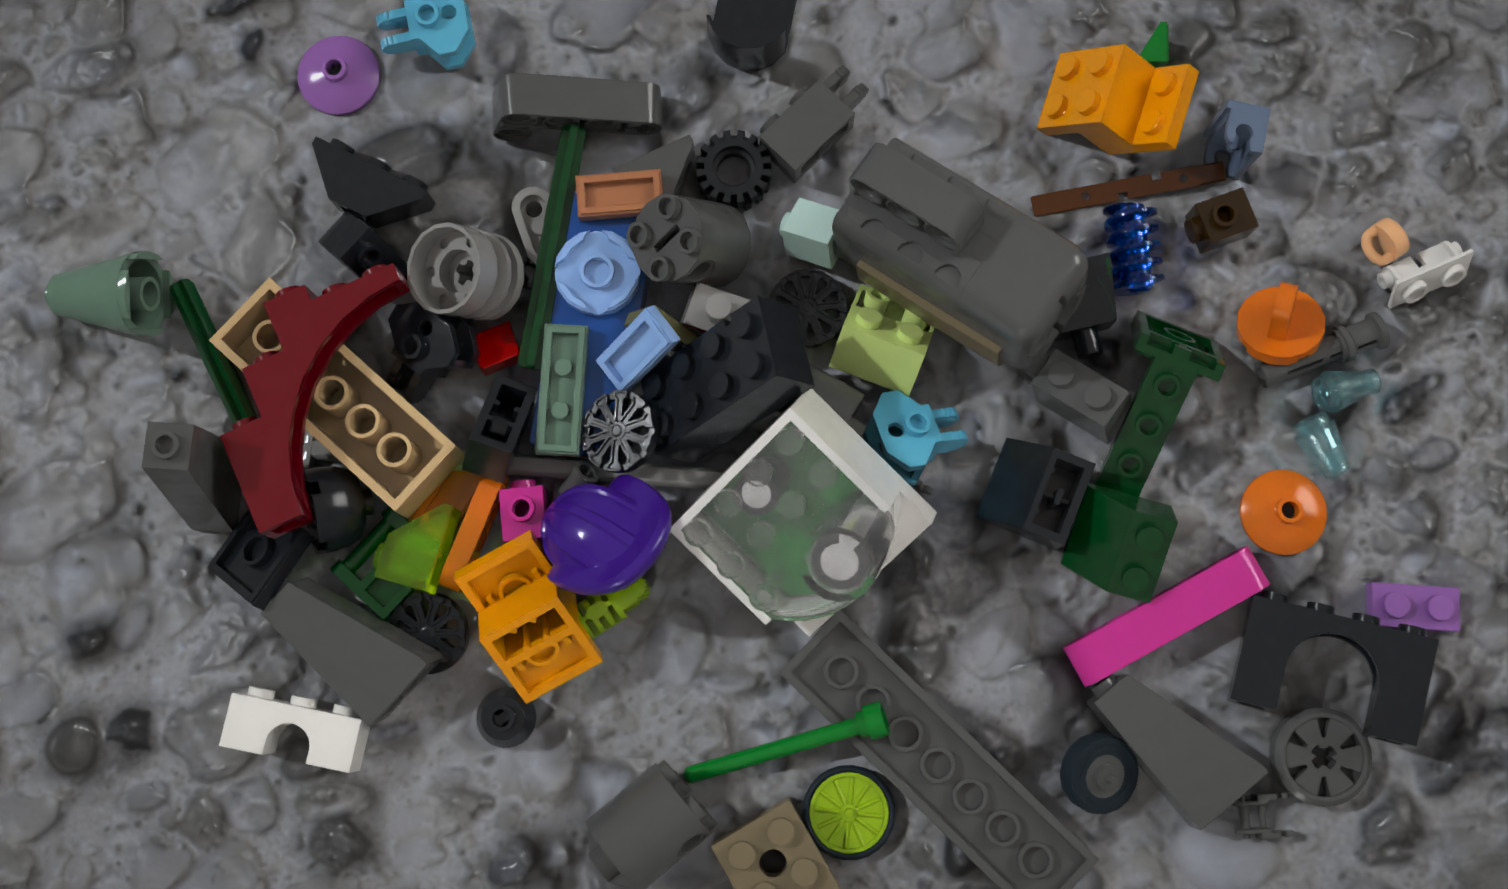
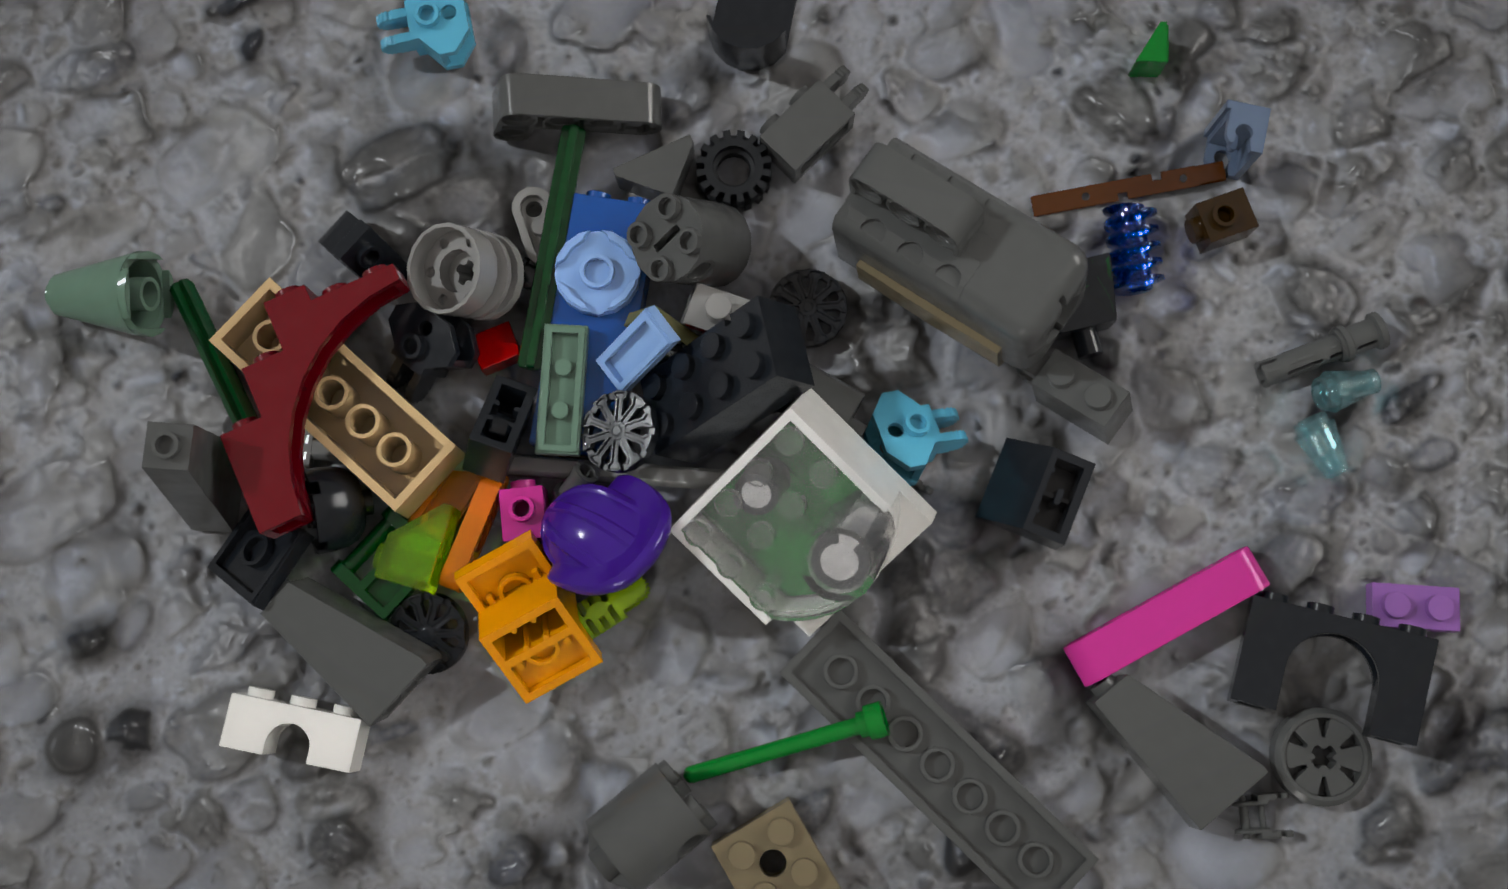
(348, 89): medium lavender dish -> none
(368, 186): black slope -> none
(518, 713): black cone -> none
(616, 194): nougat tile -> none
(809, 233): light aqua brick -> none
(848, 812): lime wheel -> none
(881, 342): yellowish green slope -> none
(1099, 773): black wheel -> none
(1118, 100): light orange bracket -> none
(1120, 541): dark green slope -> none
(1175, 362): dark green bracket -> none
(1263, 515): orange dish -> none
(1280, 325): orange tile -> none
(1387, 239): light nougat tile -> none
(1440, 267): white hinge -> none

